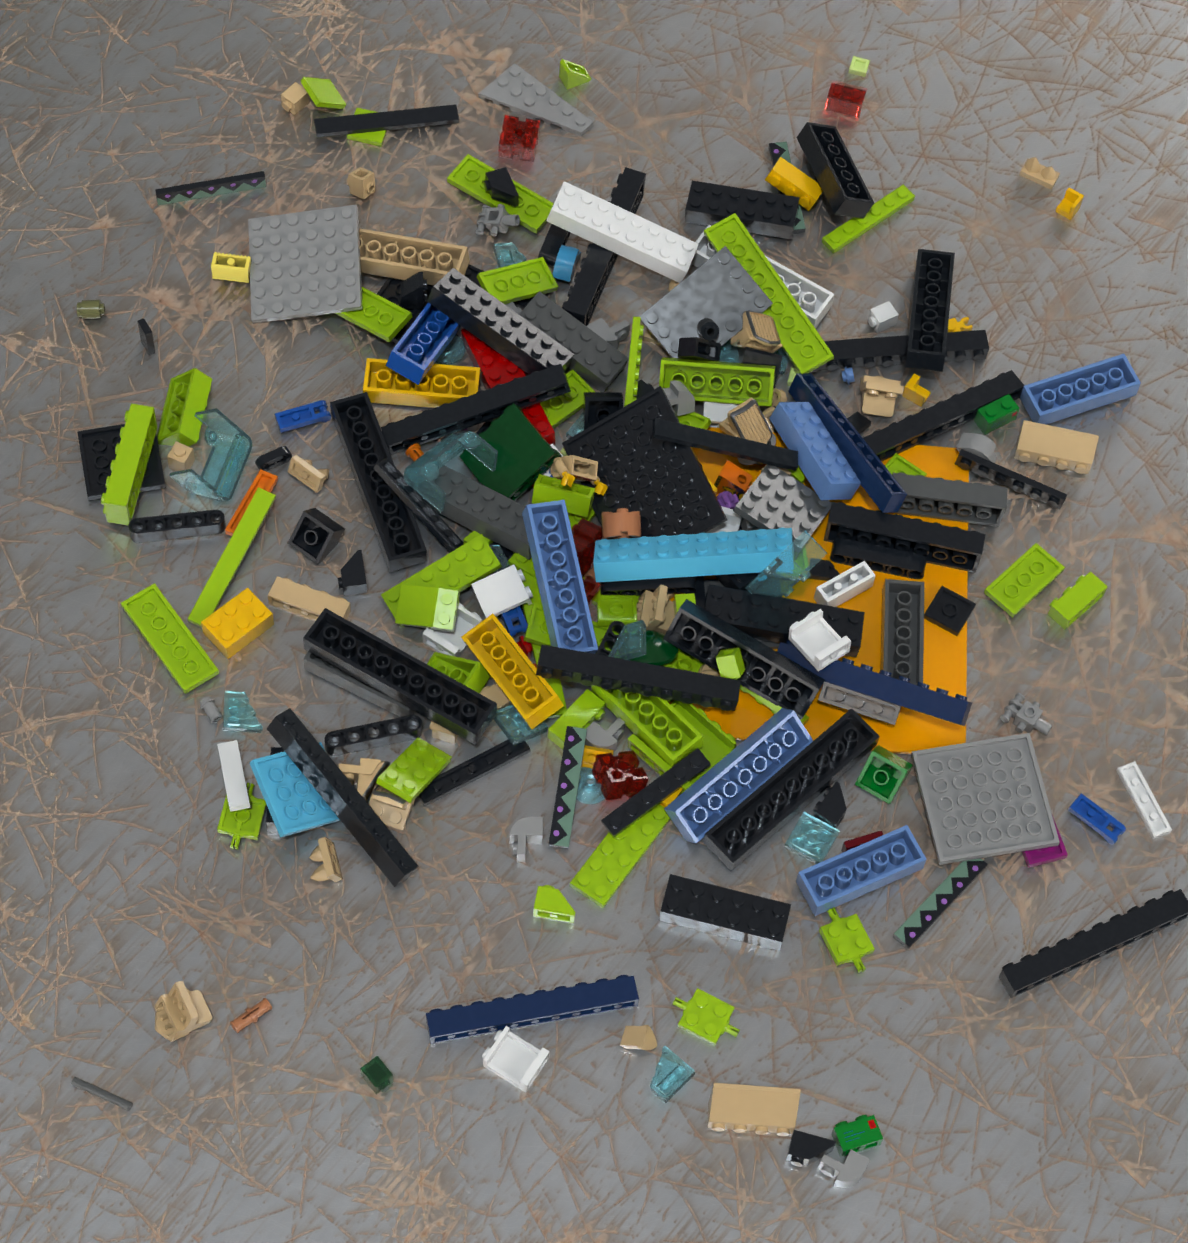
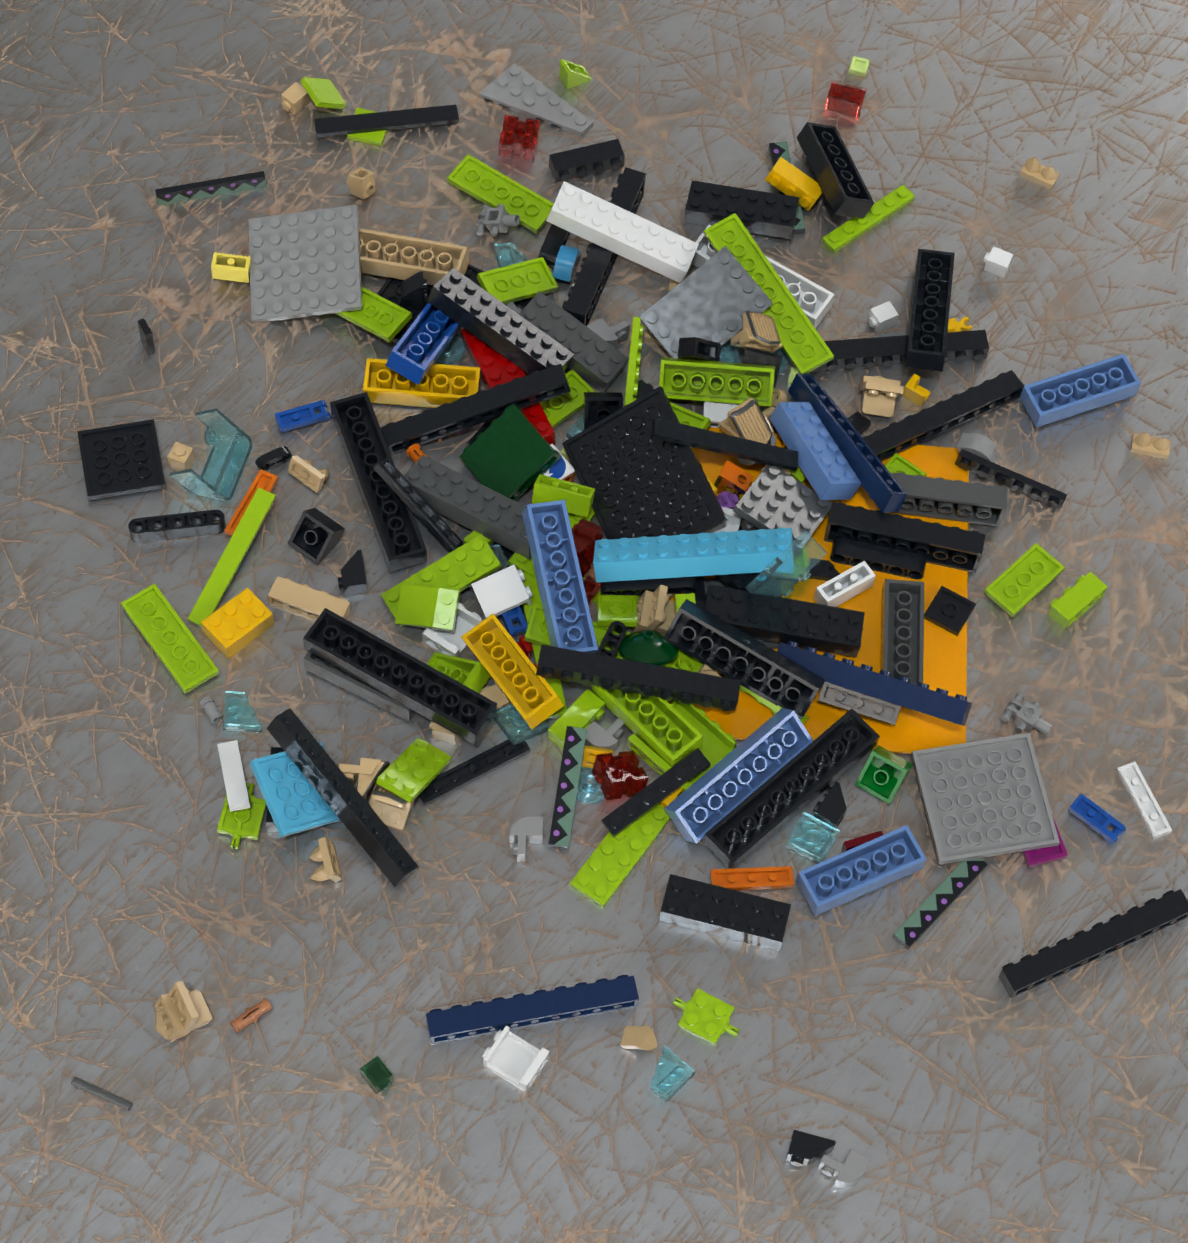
(90, 309): olive brick -> none
(130, 464): lime brick -> none
(184, 398): lime slope -> none
(380, 728): black beam -> none
(426, 468): clear light blue windscreen -> none
(501, 186): black slope -> none
(552, 905): lime slope -> none
(577, 469): tan torso -> none
(586, 160): none -> black brick
(621, 524): nougat brick -> none
(630, 642): clear light blue wing -> none
(680, 398): light grey brick -> none
(706, 324): black brick -> none
(730, 663): lime brick -> none
(753, 878): none -> orange plate
(753, 1109): tan slope -> none
(818, 640): white panel -> none
(846, 940): lime plate -> none
(848, 375): medium blue plate -> none
(857, 1135): green brick -> none
(996, 414): green brick -> none
(997, 261): none -> white brick
(1056, 447): tan slope -> none
(1070, 204): yellow panel -> none
(1150, 445): none -> tan tile

